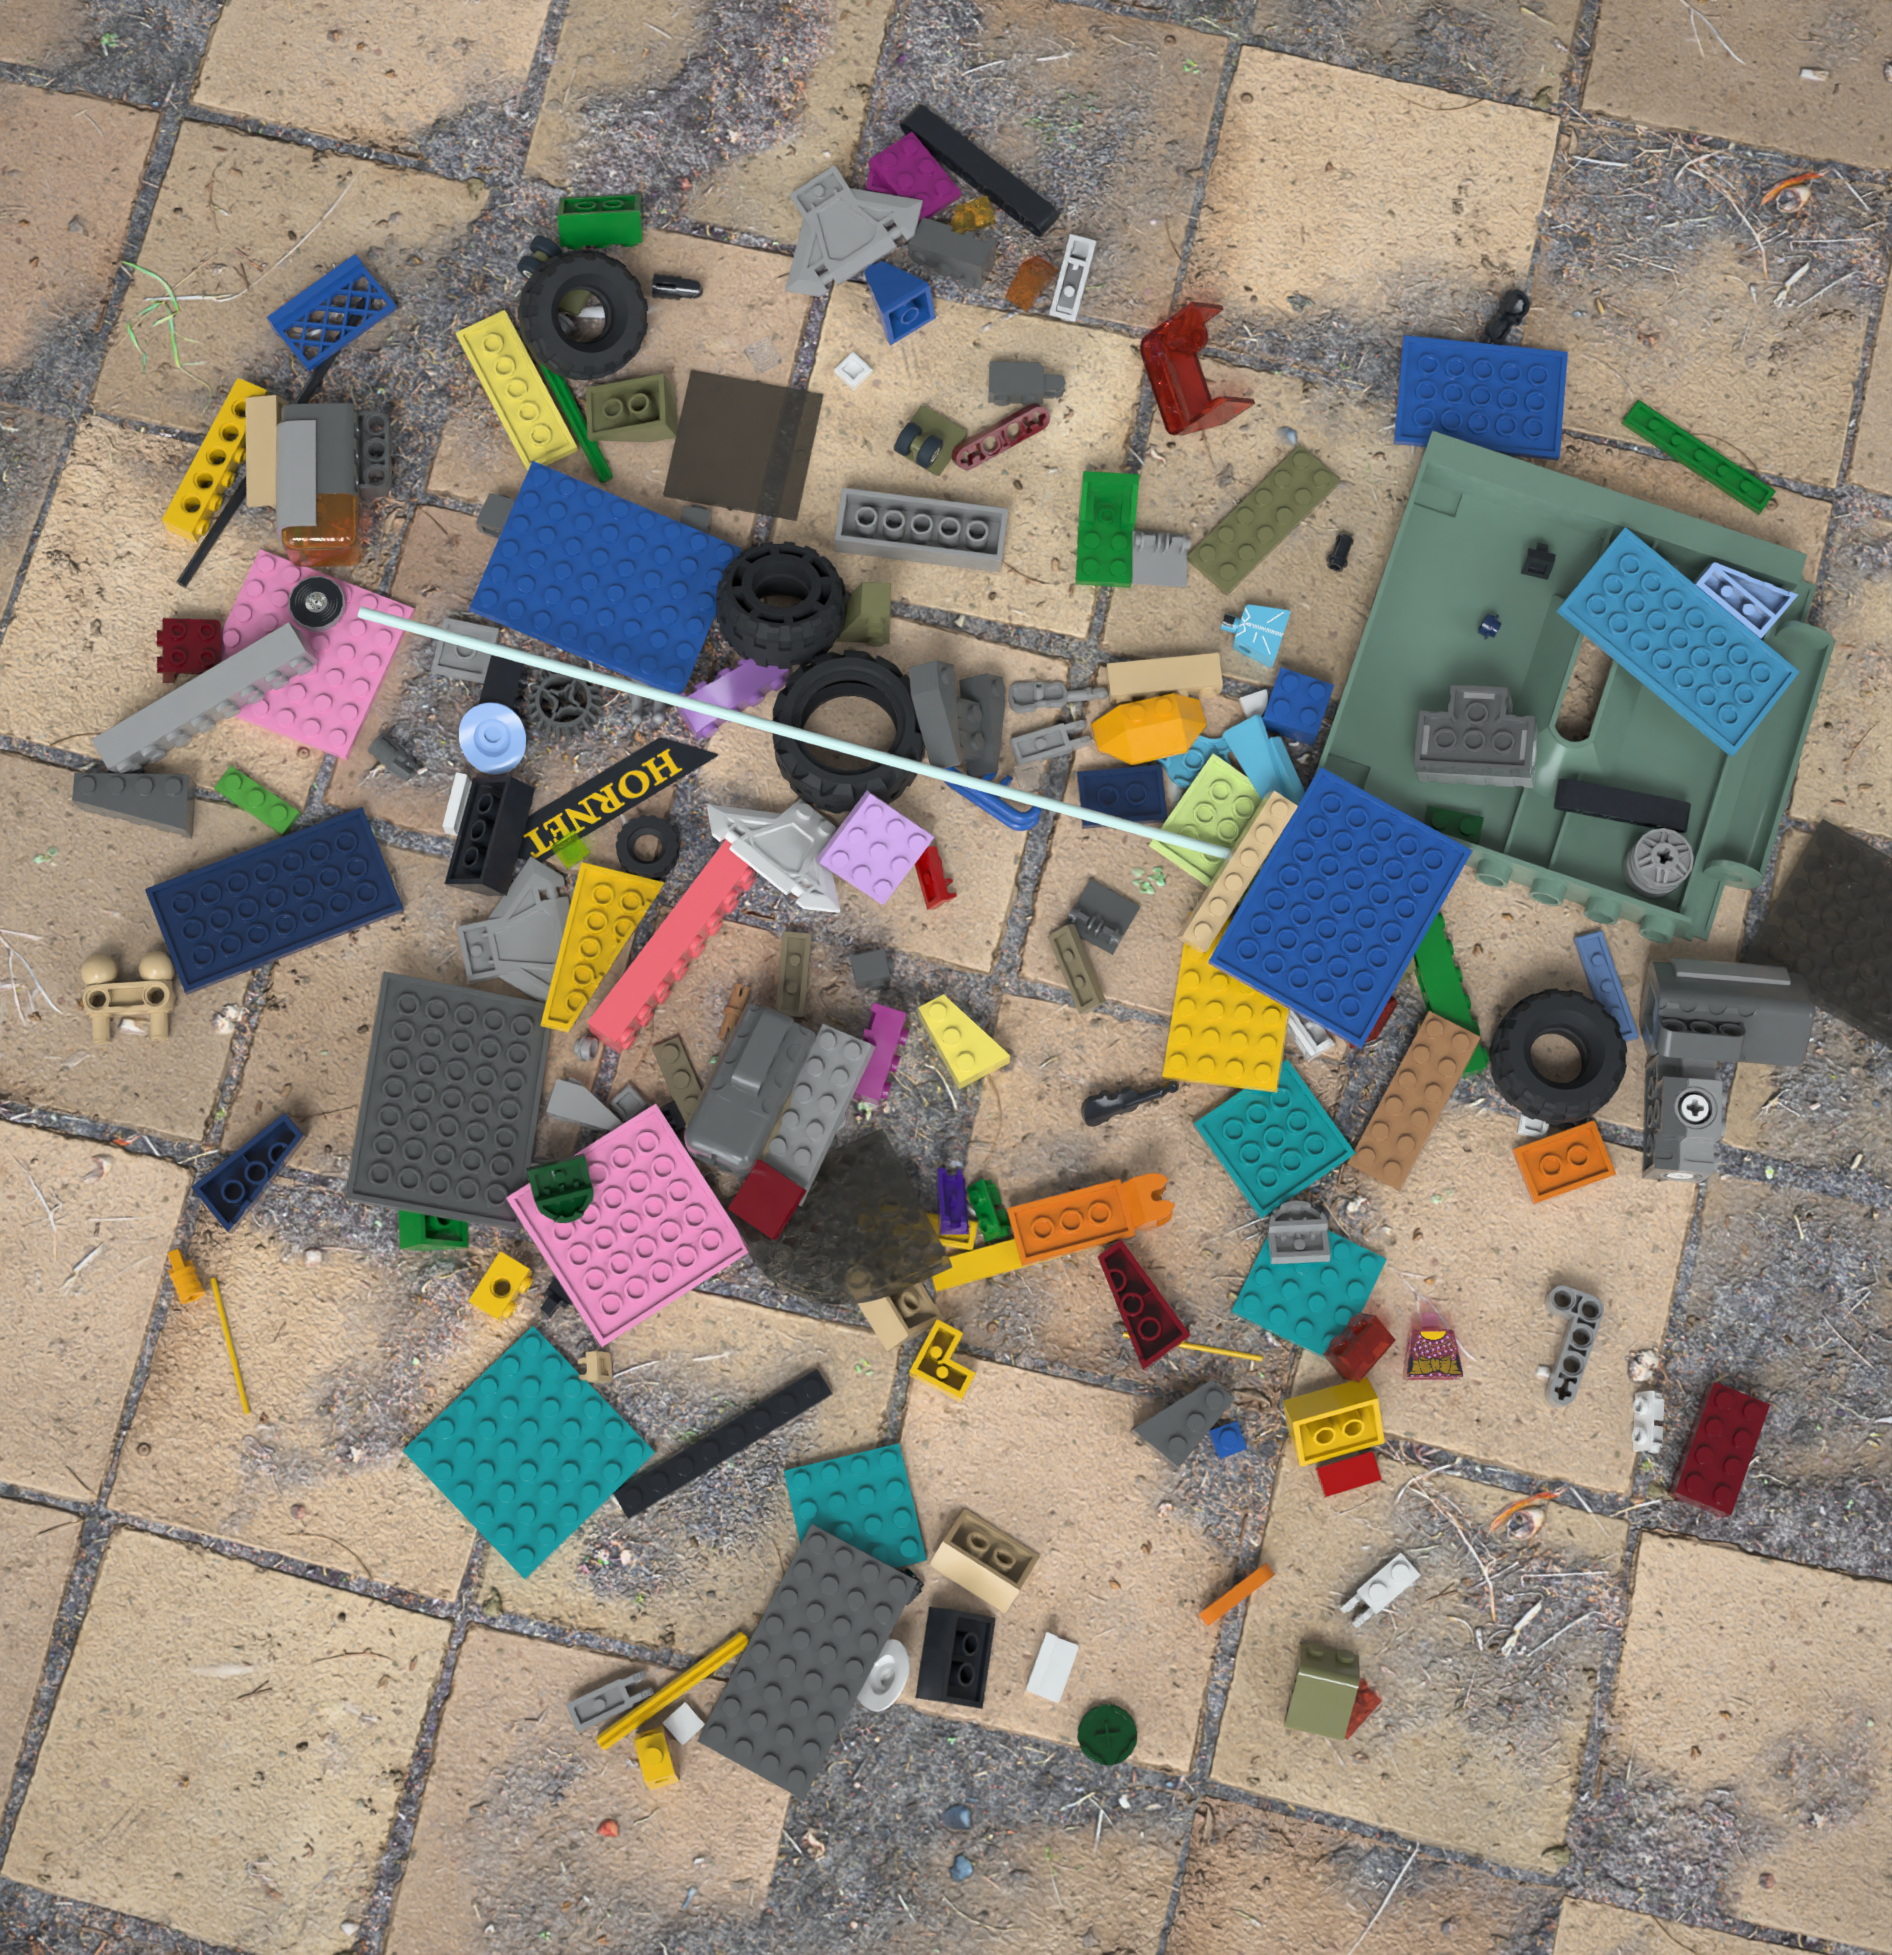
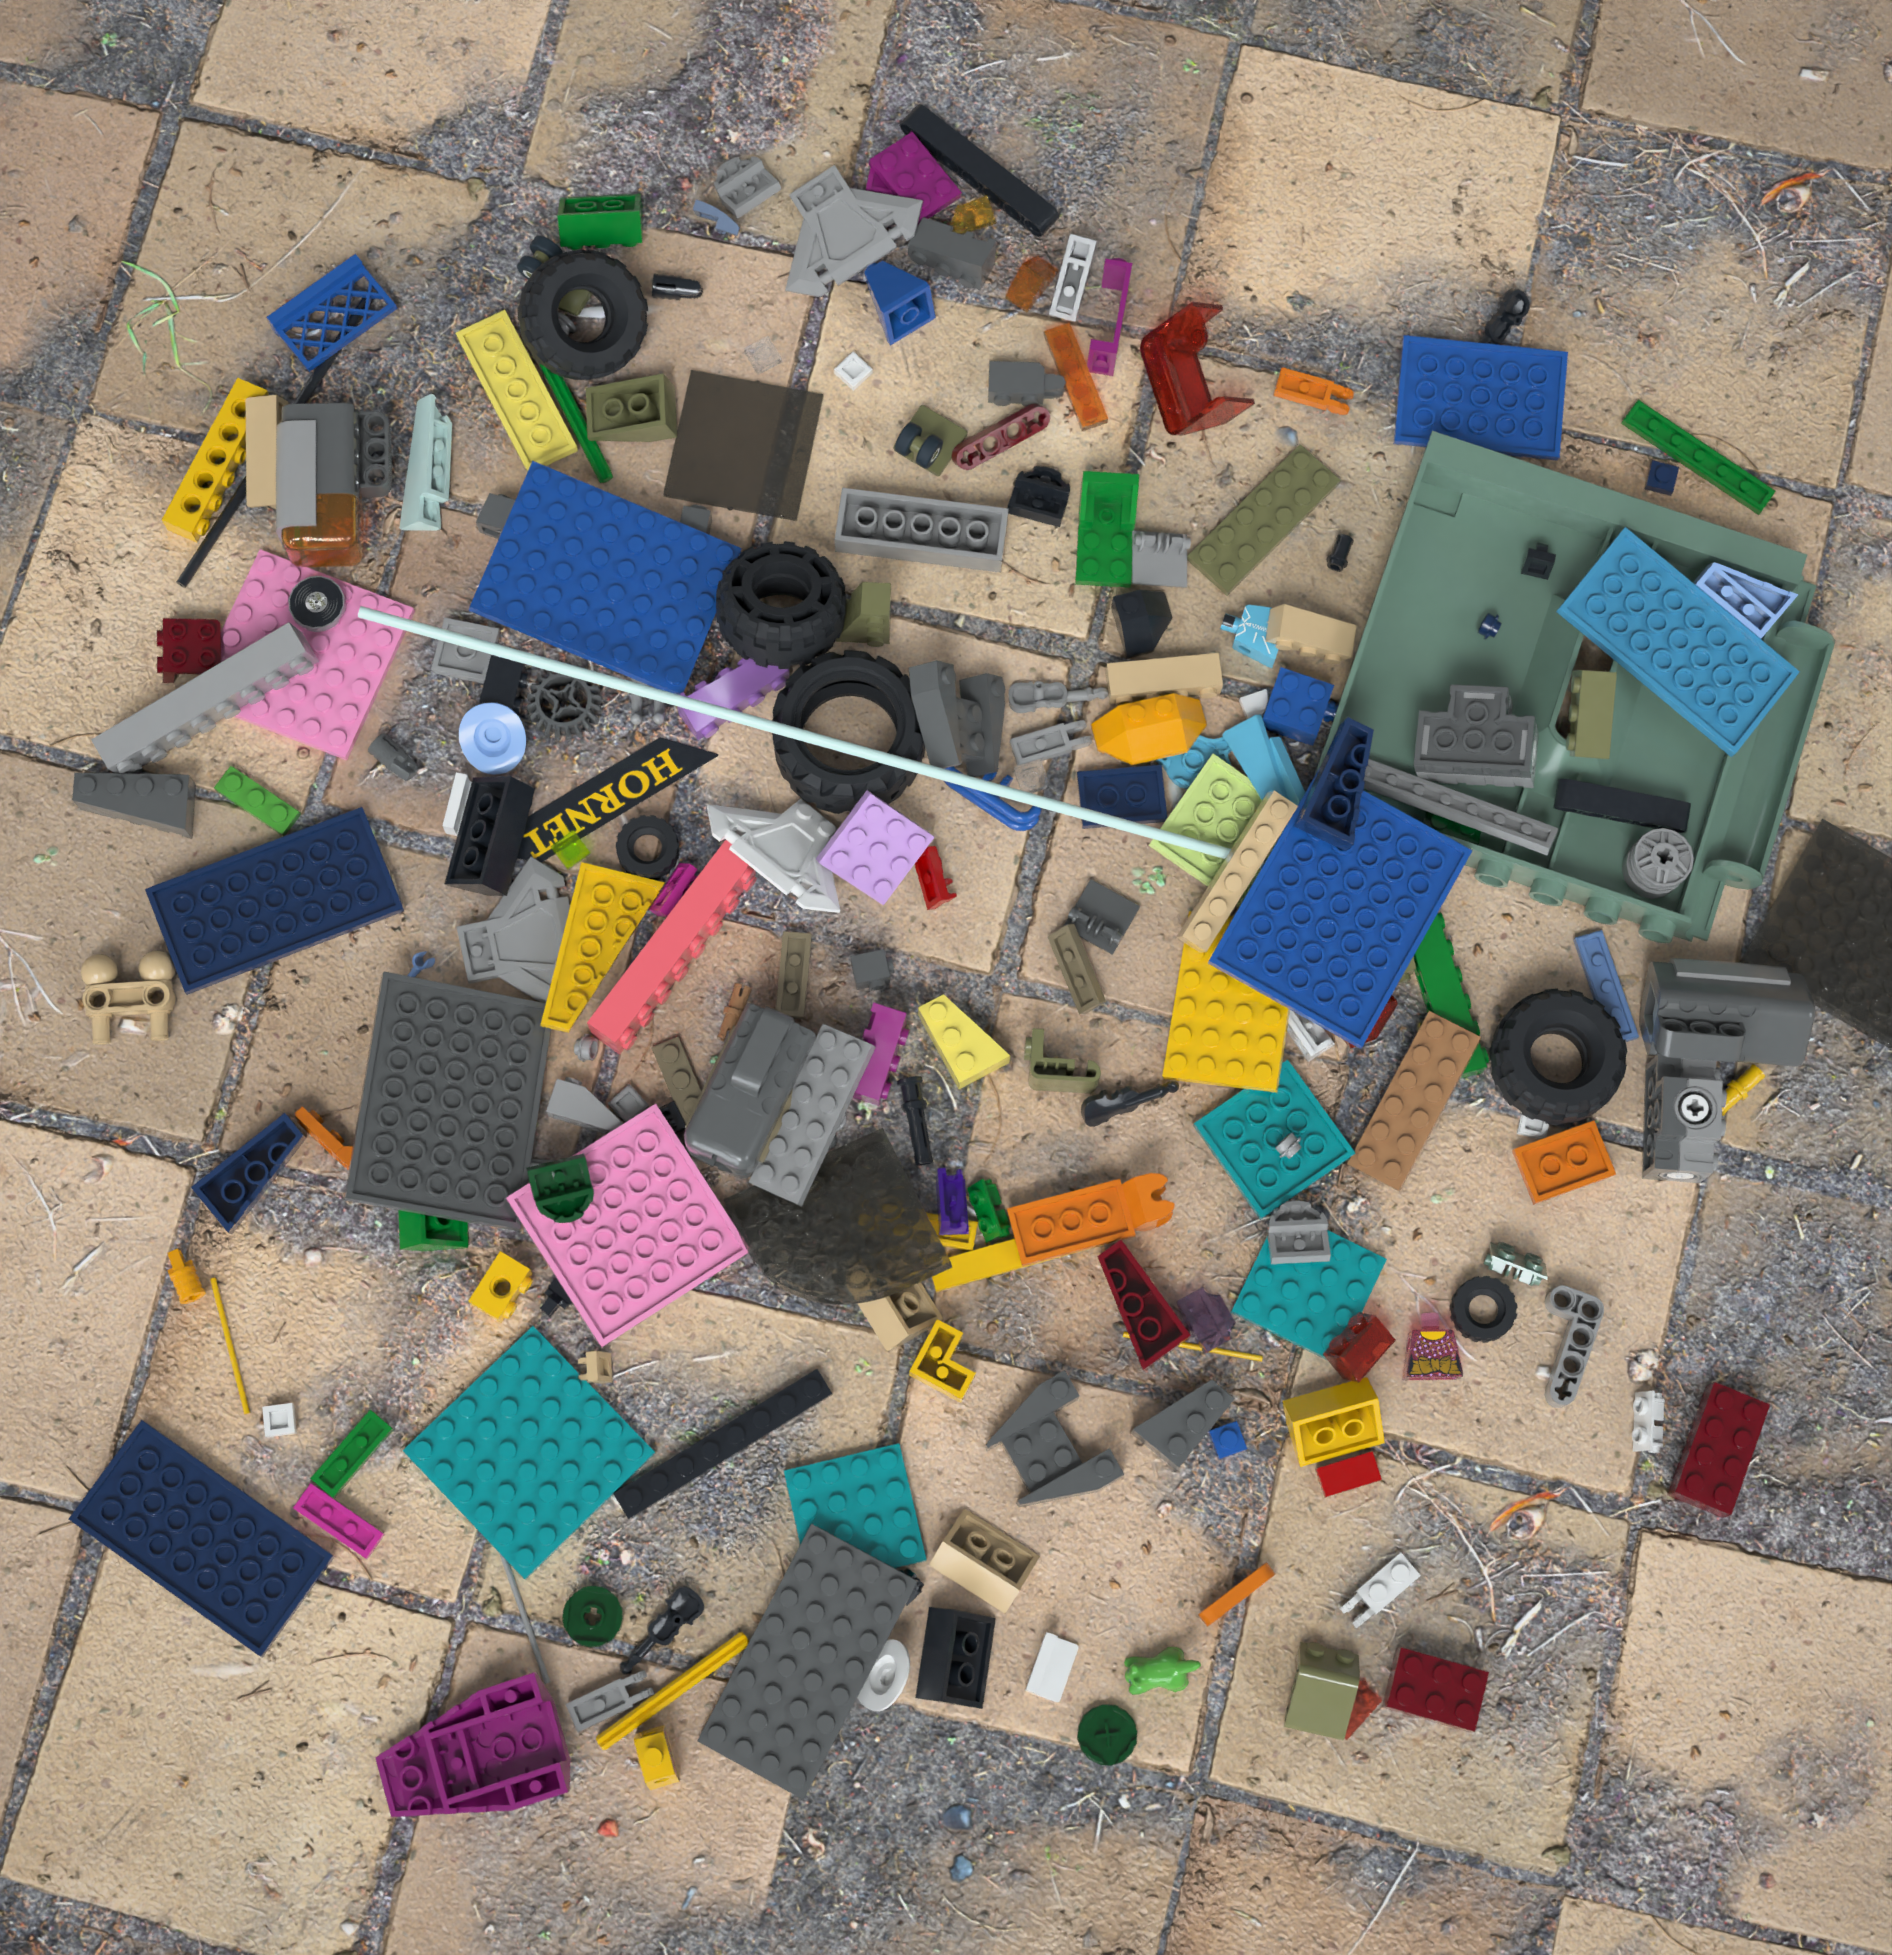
(201, 1538): none -> dark blue plate
(279, 1420): none -> white plate
(330, 1141): none -> orange hinge
(339, 1521): none -> dark pink plate
(352, 1454): none -> green plate
(419, 965): none -> medium blue hand
(427, 468): none -> light aqua wedge
(481, 1755): none -> magenta wedge
(525, 1620): none -> light grey piece
(604, 1629): none -> dark green plate
(673, 889): none -> dark pink plate
(681, 1608): none -> black piece
(684, 1723): white tile -> none
(724, 222): none -> sand blue slope
(744, 185): none -> light grey slope
(767, 1199): dark red tile -> none
(914, 1107): none -> black pin
(1040, 496): none -> black slope
(1044, 1452): none -> dark grey wedge
(1056, 1073): none -> olive piece
(1078, 379): none -> clear orange plate
(1101, 353): none -> magenta panel
(1141, 620): none -> black slope
(1164, 1670): none -> bright green animal
(1206, 1319): none -> clear purple slope
(1288, 1146): none -> light grey plate
(1310, 634): none -> tan brick
(1312, 391): none -> orange hinge
(1330, 711): none -> blue piece
(1336, 792): none -> dark blue wedge
(1435, 1689): none -> dark red brick
(1459, 807): none -> light grey plate
(1499, 1293): none -> black tyre
(1531, 1265): none -> sand green hinge
(1591, 713): none -> olive wedge
(1661, 478): none -> dark blue plate
(1739, 1088): none -> yellow pin

